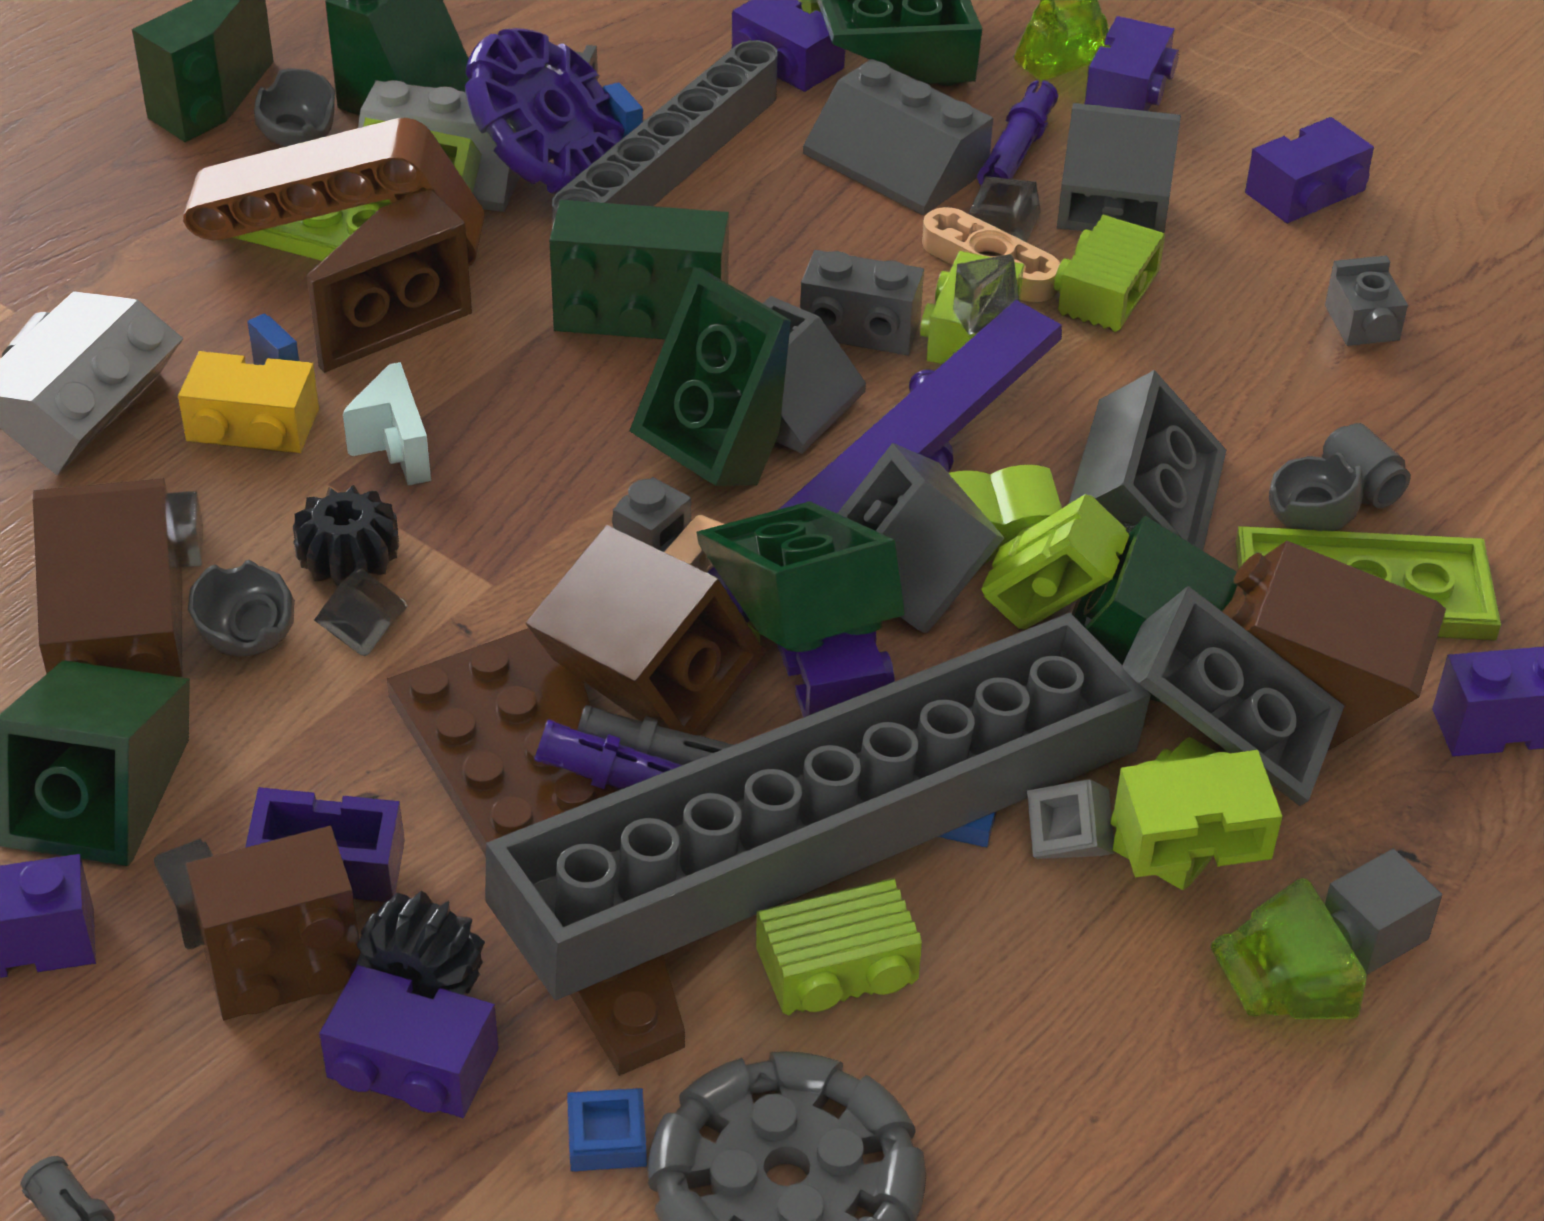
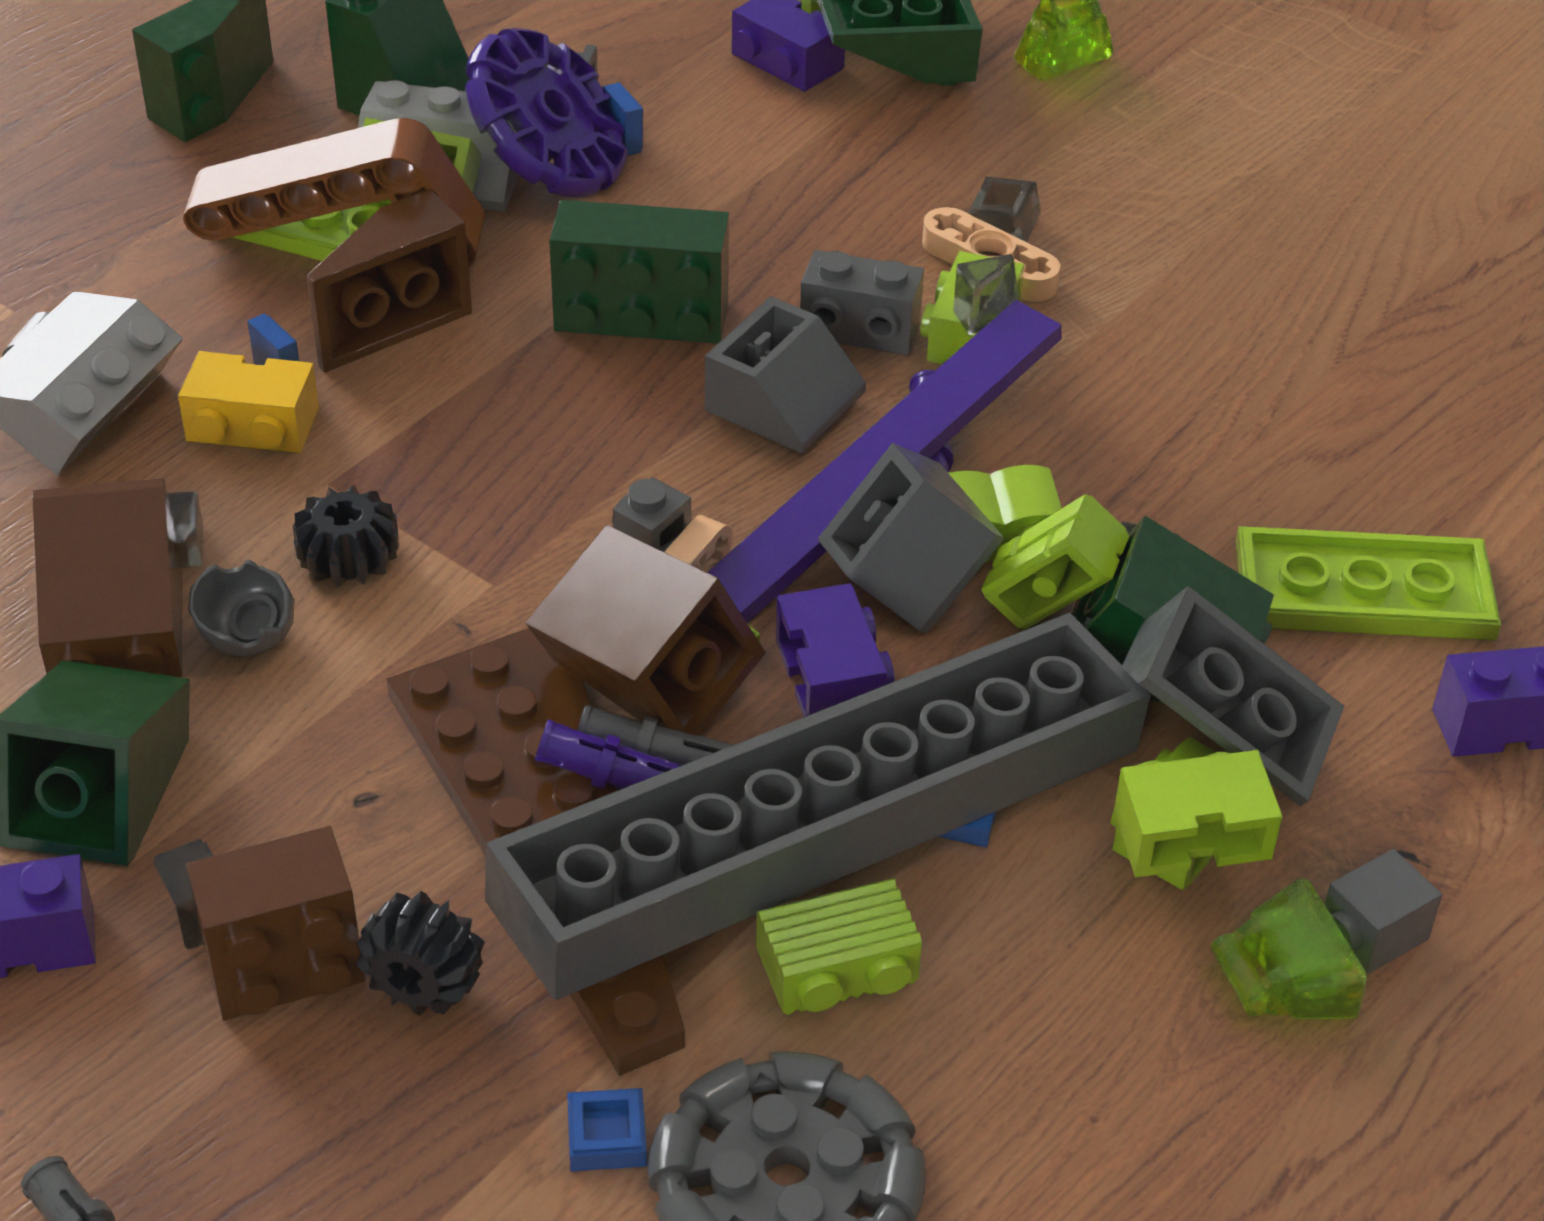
(295, 107): dark grey hair -> none
(361, 611): clear smoke slope -> none
(365, 831): dark purple brick -> none
(388, 420): light aqua slope -> none
(409, 1044): dark purple brick -> none
(682, 131): dark grey beam -> none
(717, 384): dark green slope -> none
(807, 574): dark green slope -> none
(900, 137): dark grey slope -> none
(1024, 126): dark purple pin -> none
(1071, 820): light grey slope -> none
(1109, 272): lime brick -> none
(1117, 167): dark grey slope -> none
(1134, 67): dark purple brick -> none
(1152, 460): dark grey slope -> none
(1310, 171): dark purple brick -> none
(1316, 493): dark grey hair -> none
(1340, 629): reddish brown slope -> none
(1365, 301): dark grey brick -> none
(1382, 468): dark grey brick -> none

